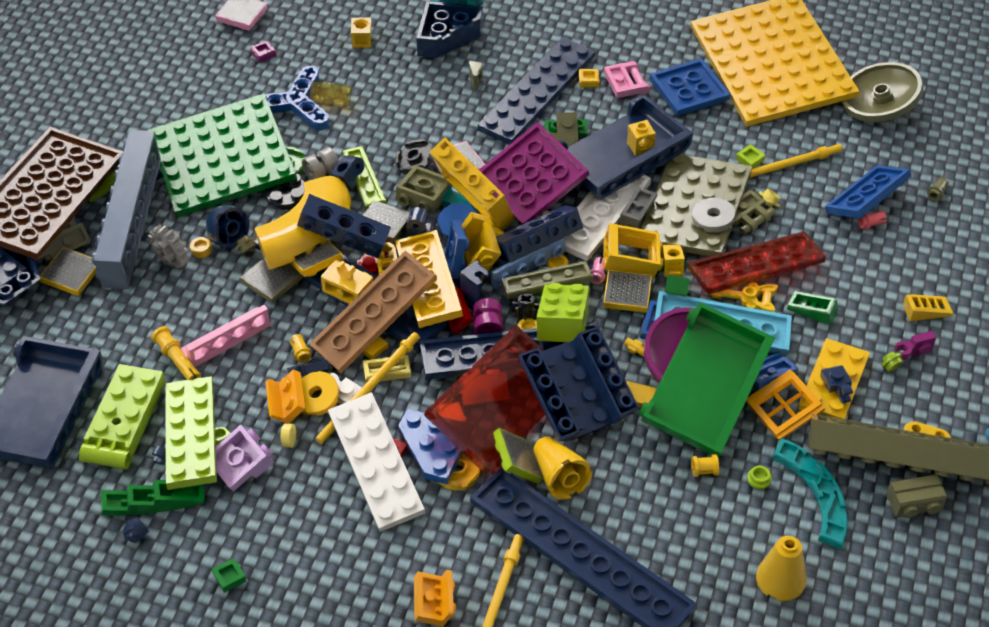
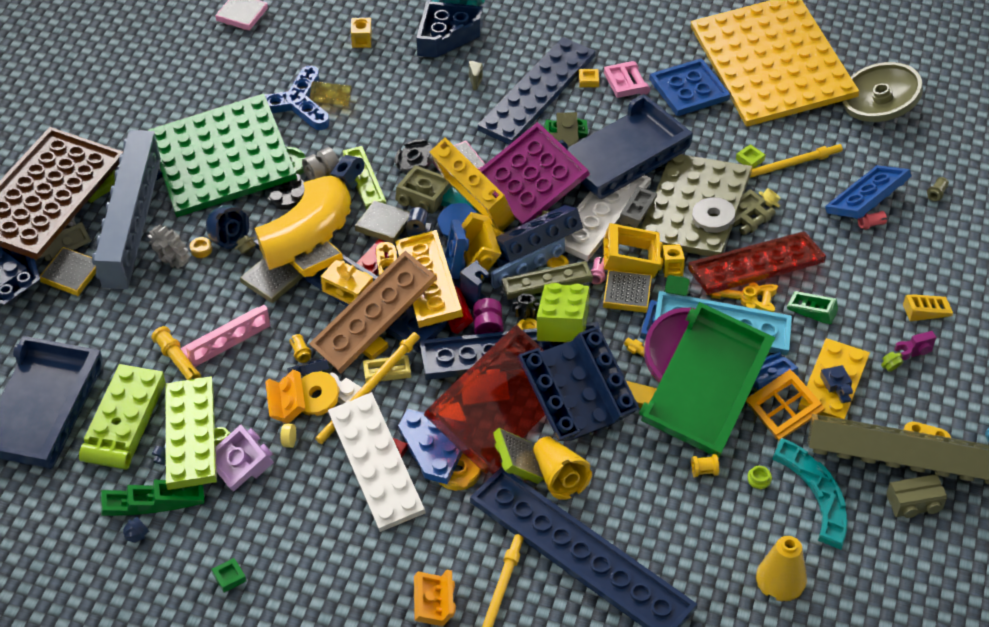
(263, 51): magenta tile -> none
(343, 226): dark blue brick -> none
(640, 137): yellow brick -> none

